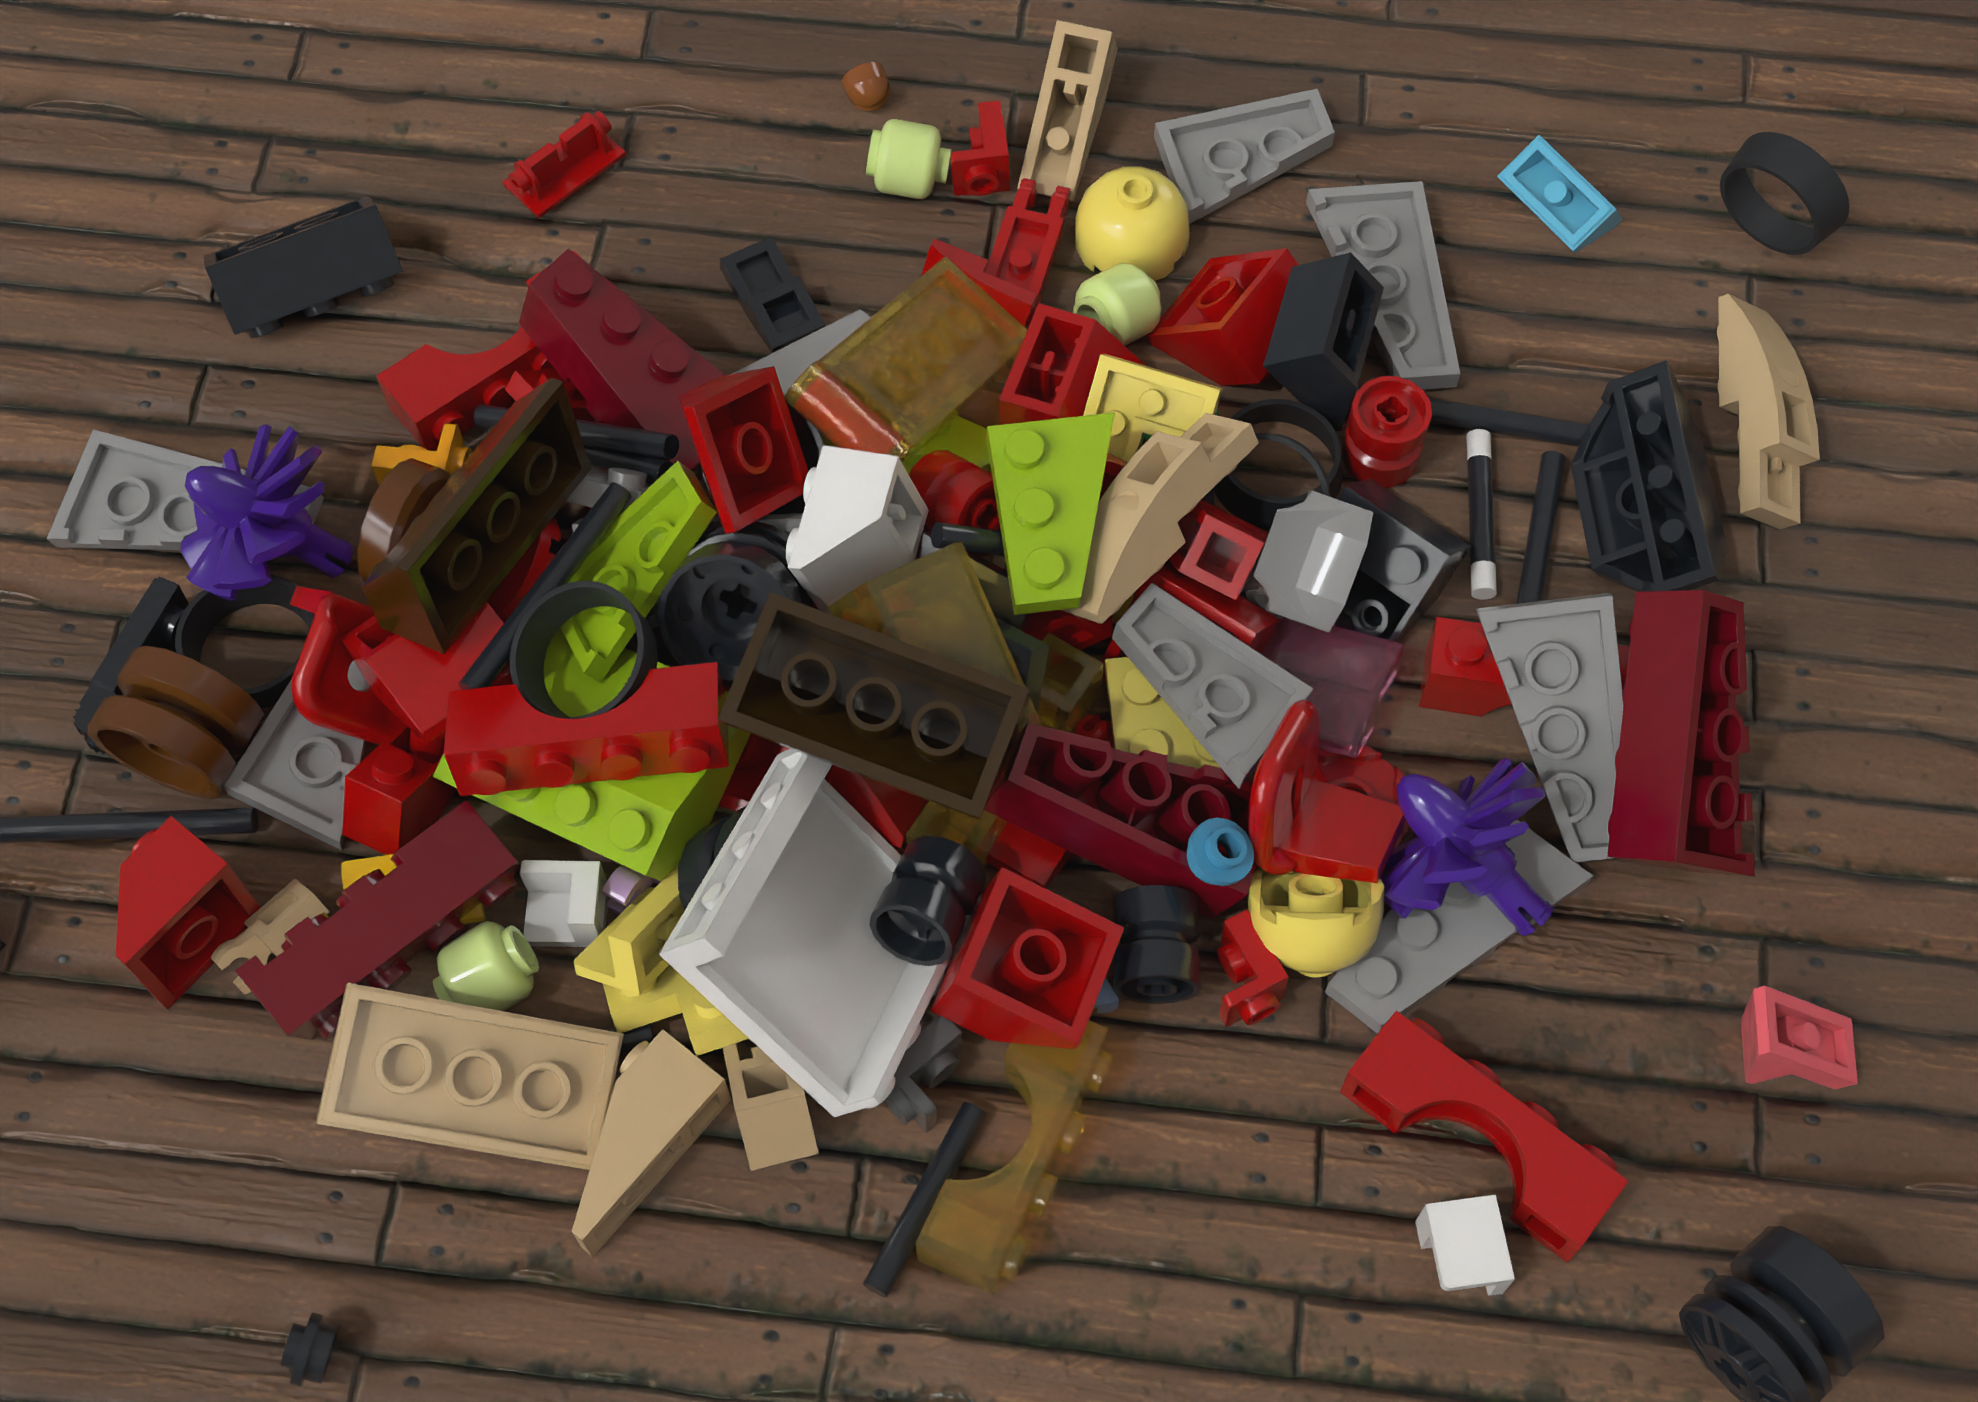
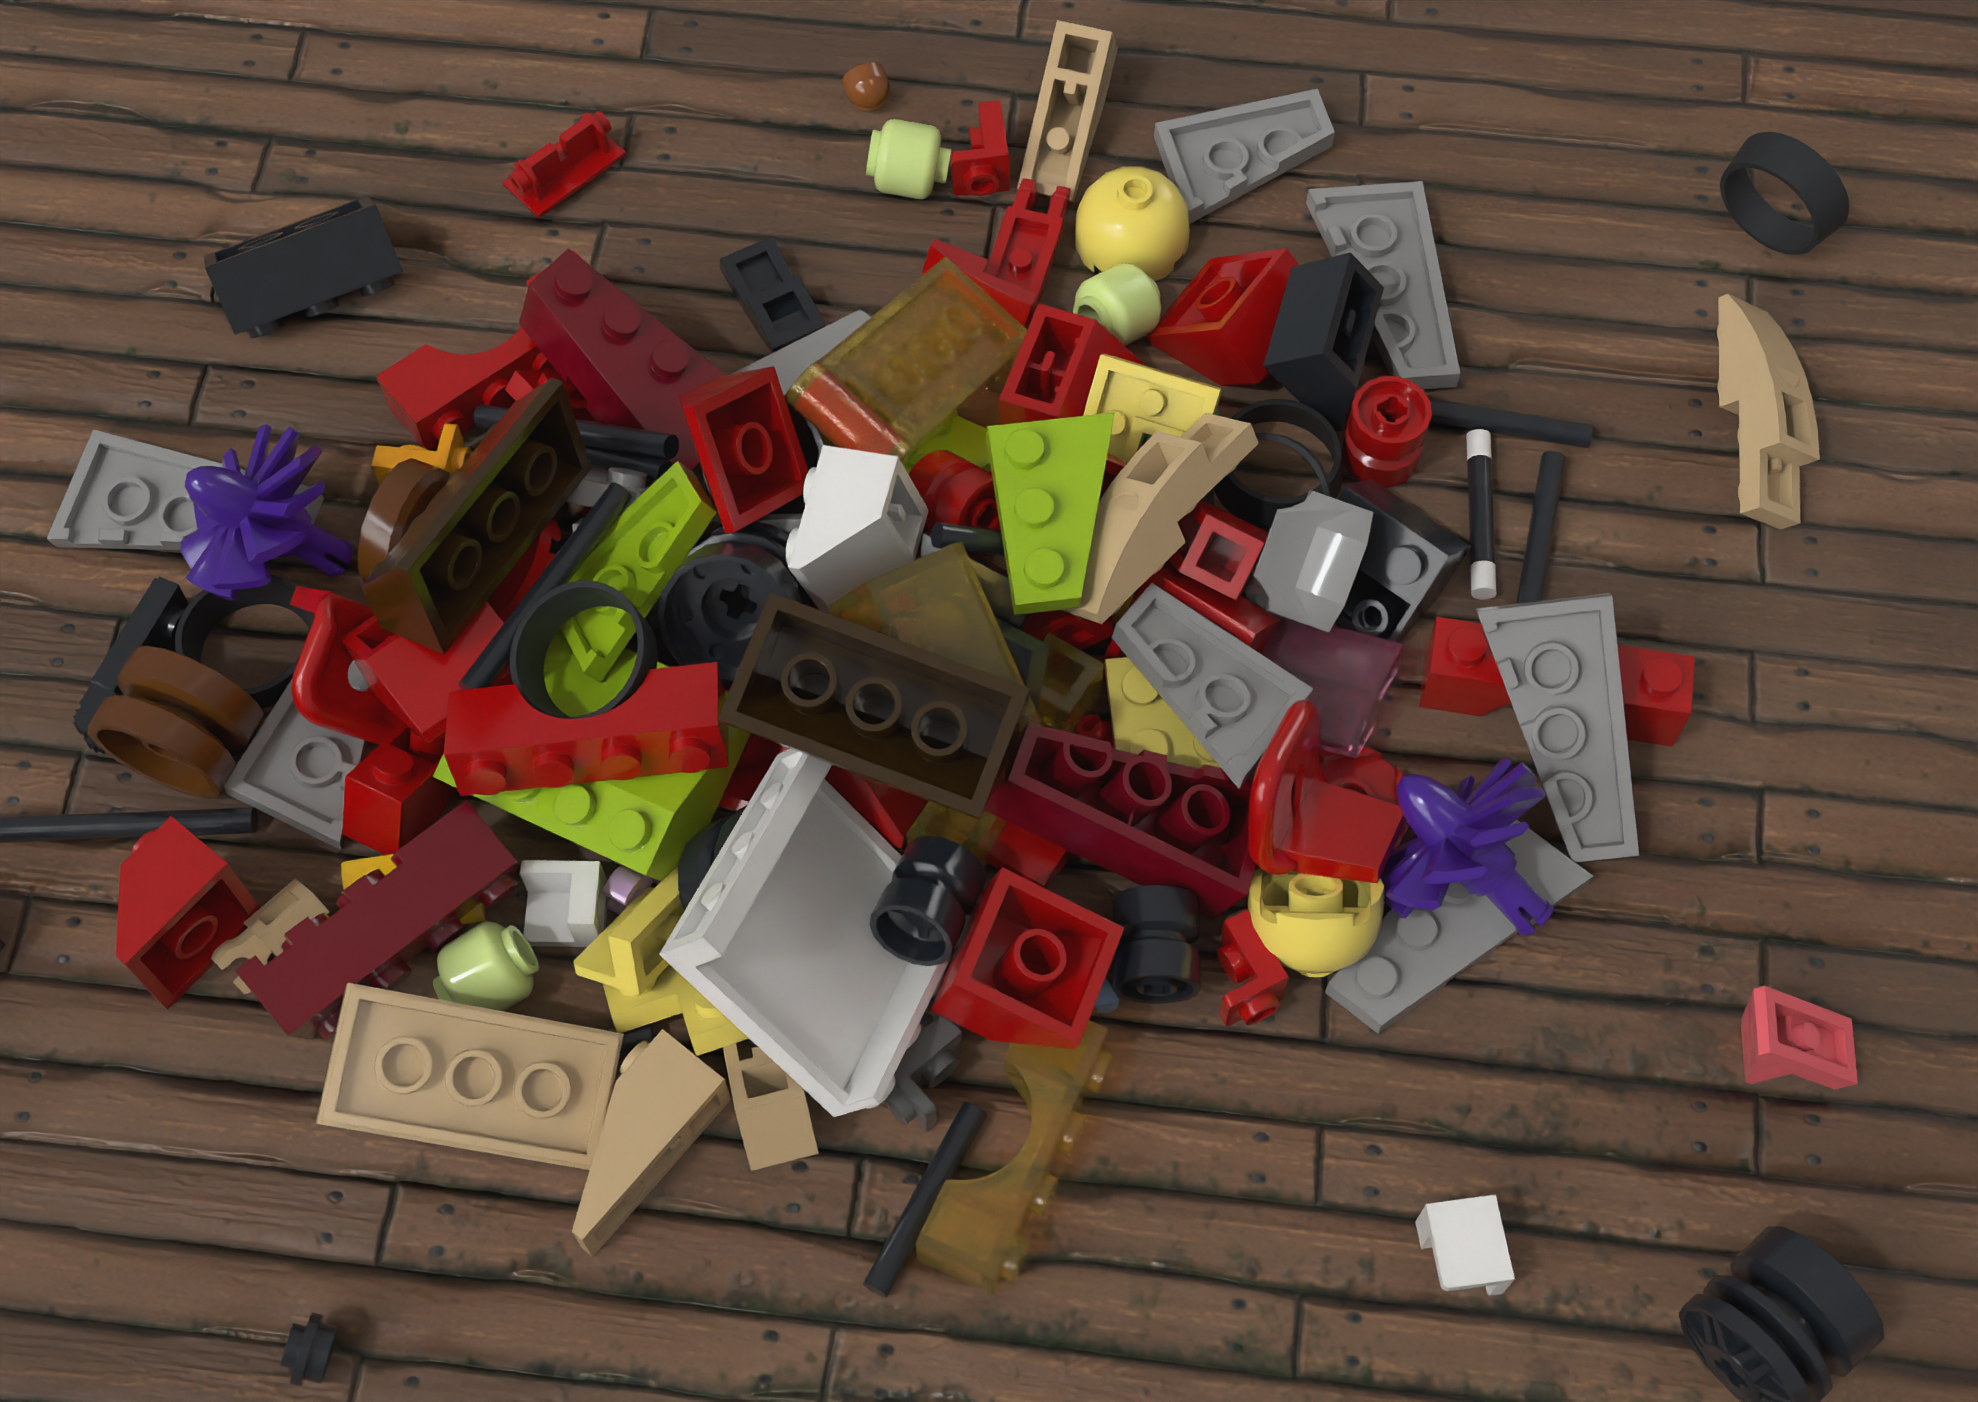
(1209, 863): dark azure plate -> none
(1556, 1182): red arch -> none
(1559, 195): medium azure slope -> none
(1648, 488): black wedge -> none
(1683, 736): dark red wedge -> none

